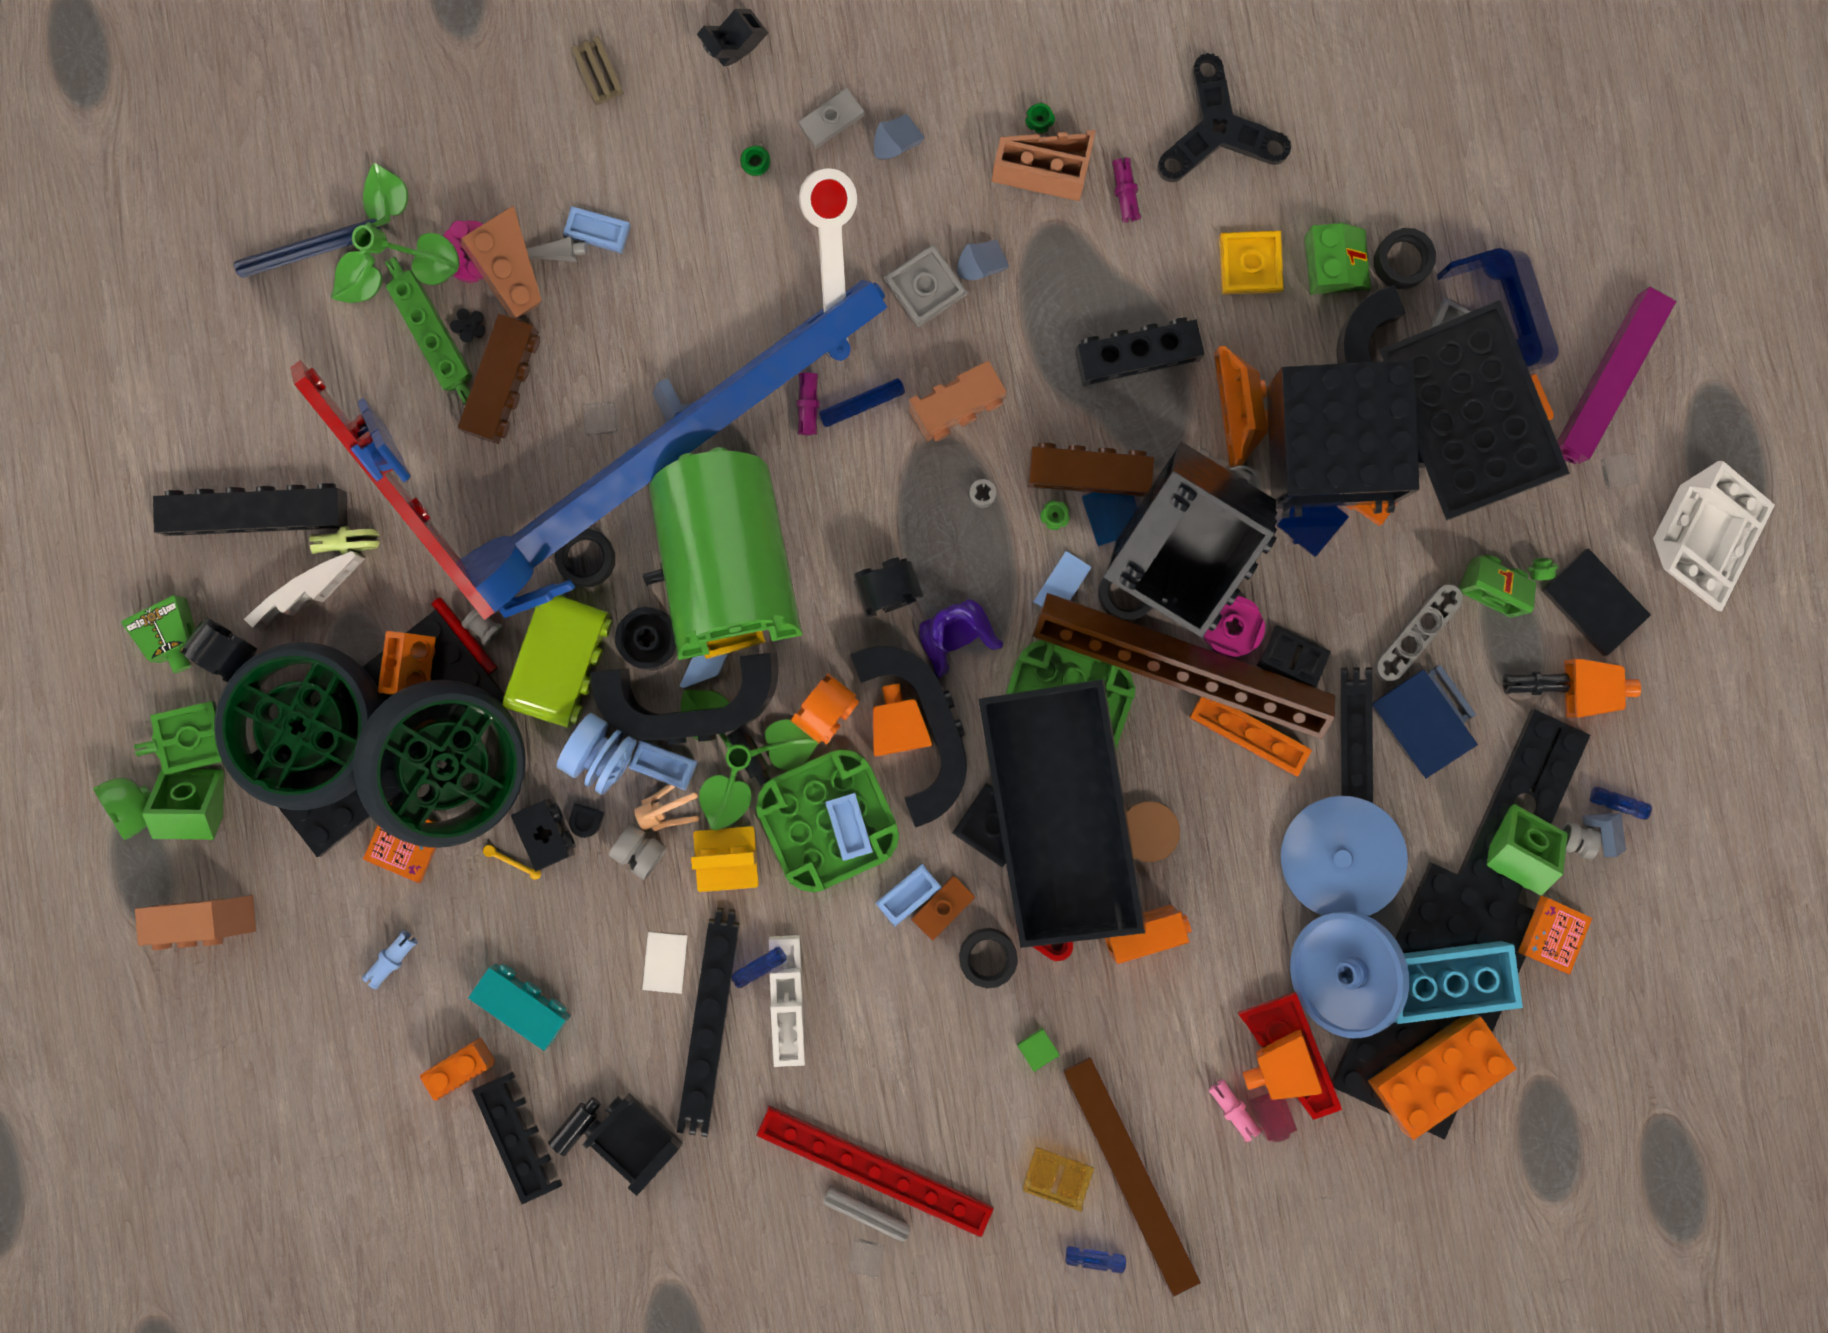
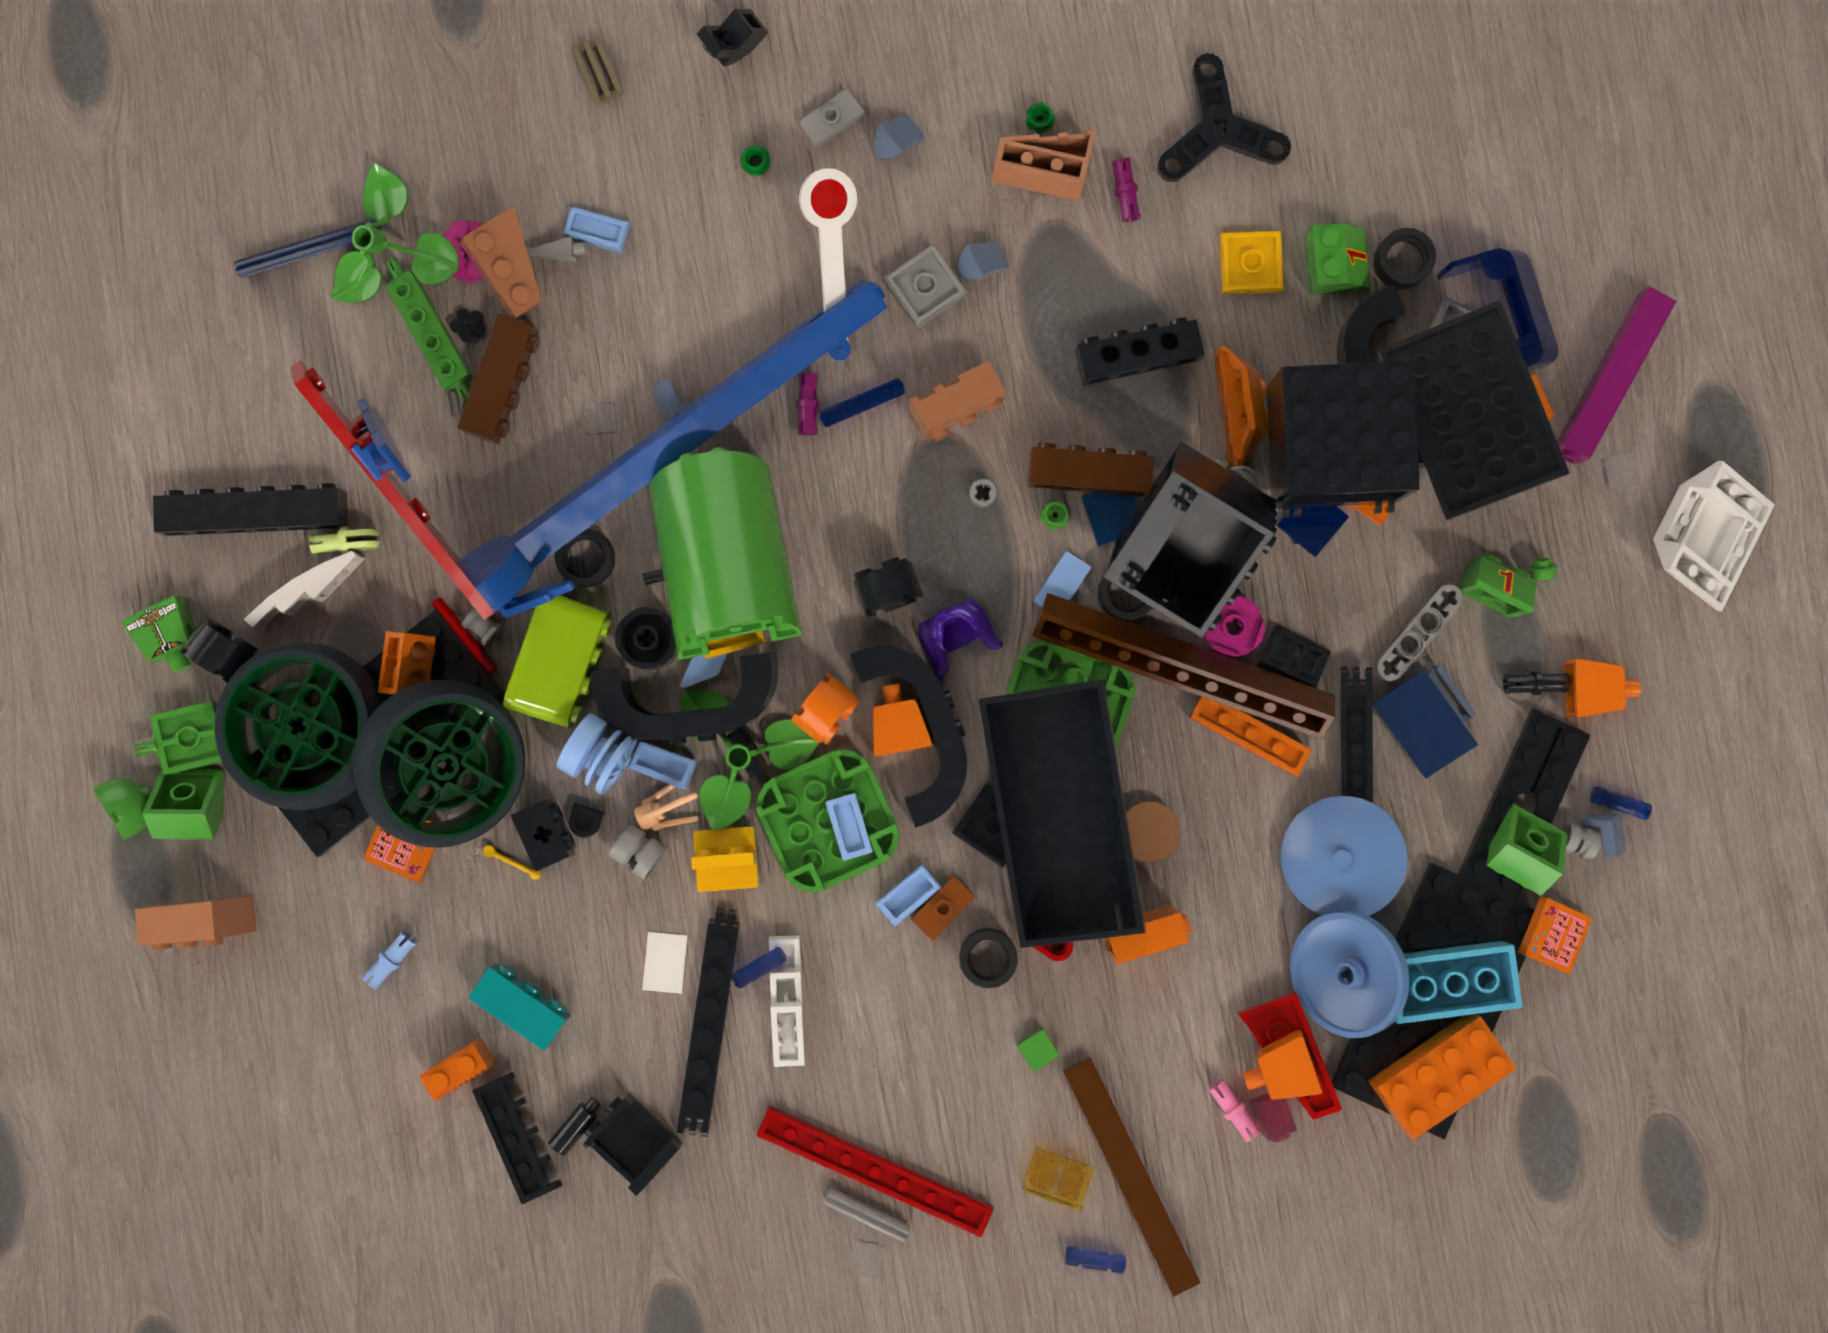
(1596, 602): black tile -> none

